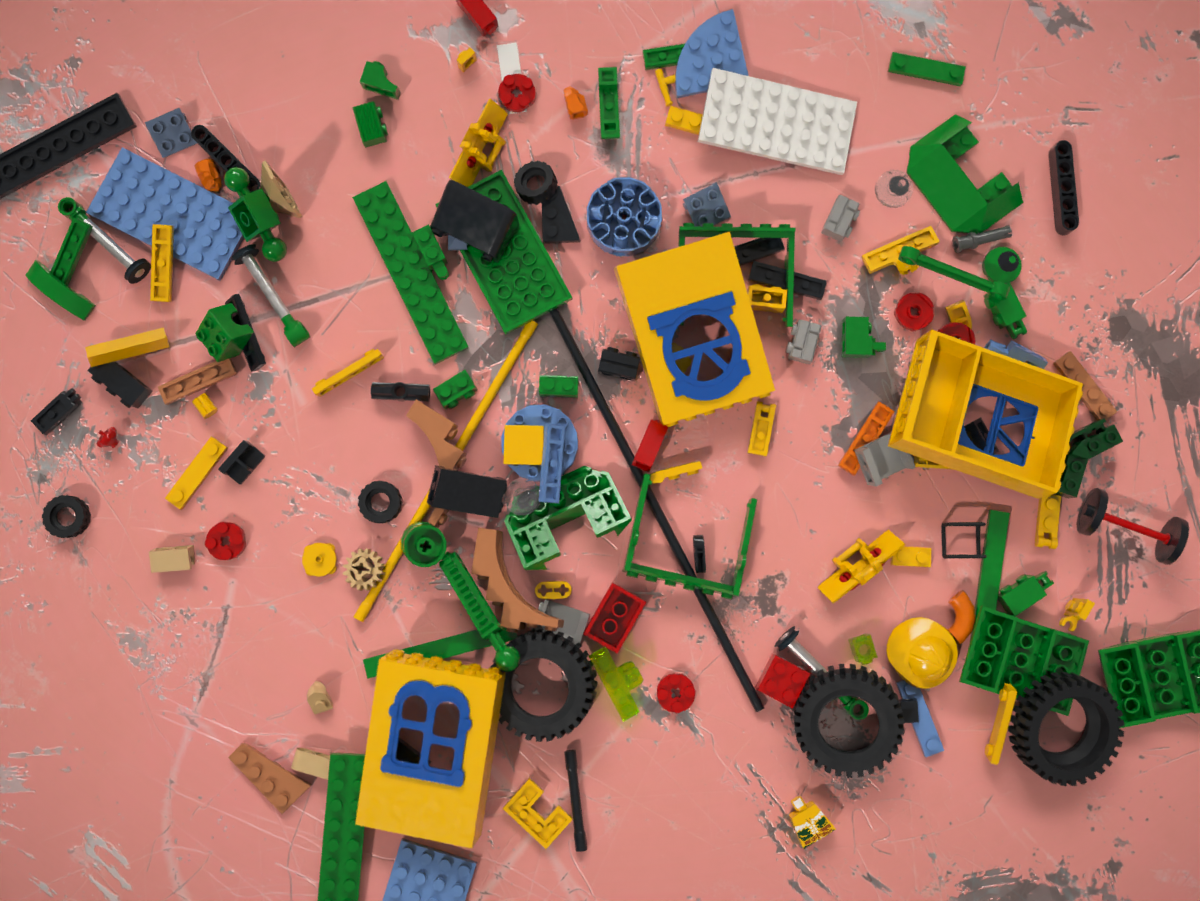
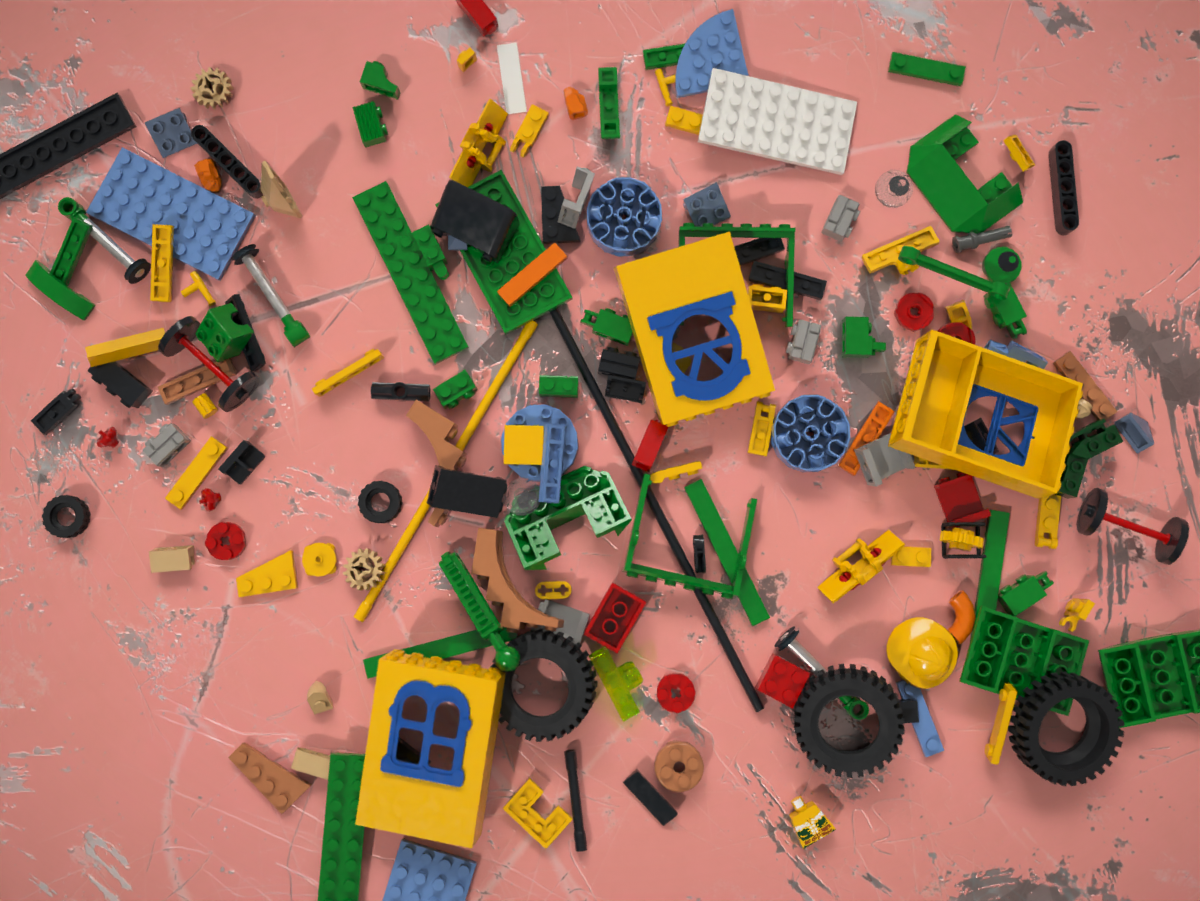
(166, 444): none -> light grey brick
(181, 337): none -> black piece
(199, 284): none -> yellow piece
(203, 91): none -> tan gear
(209, 499): none -> red piece
(254, 214): green brick -> none
(270, 577): none -> yellow wing
(430, 553): green wheel -> none
(510, 84): red plate -> none
(529, 129): none -> yellow hinge
(529, 171): black tyre -> none
(532, 274): none -> orange tile
(571, 211): none -> light grey panel
(609, 325): none -> green brick
(625, 389): none -> black hinge
(650, 797): none -> black slope
(678, 752): none -> nougat plate
(725, 550): none -> green tile
(823, 419): none -> medium blue brick
(857, 642): clear neon green brick -> none
(960, 499): none -> red panel
(961, 539): none -> yellow gear
(1019, 153): none -> yellow plate
(1084, 409): none -> tan plate
(1135, 431): none -> sand blue slope

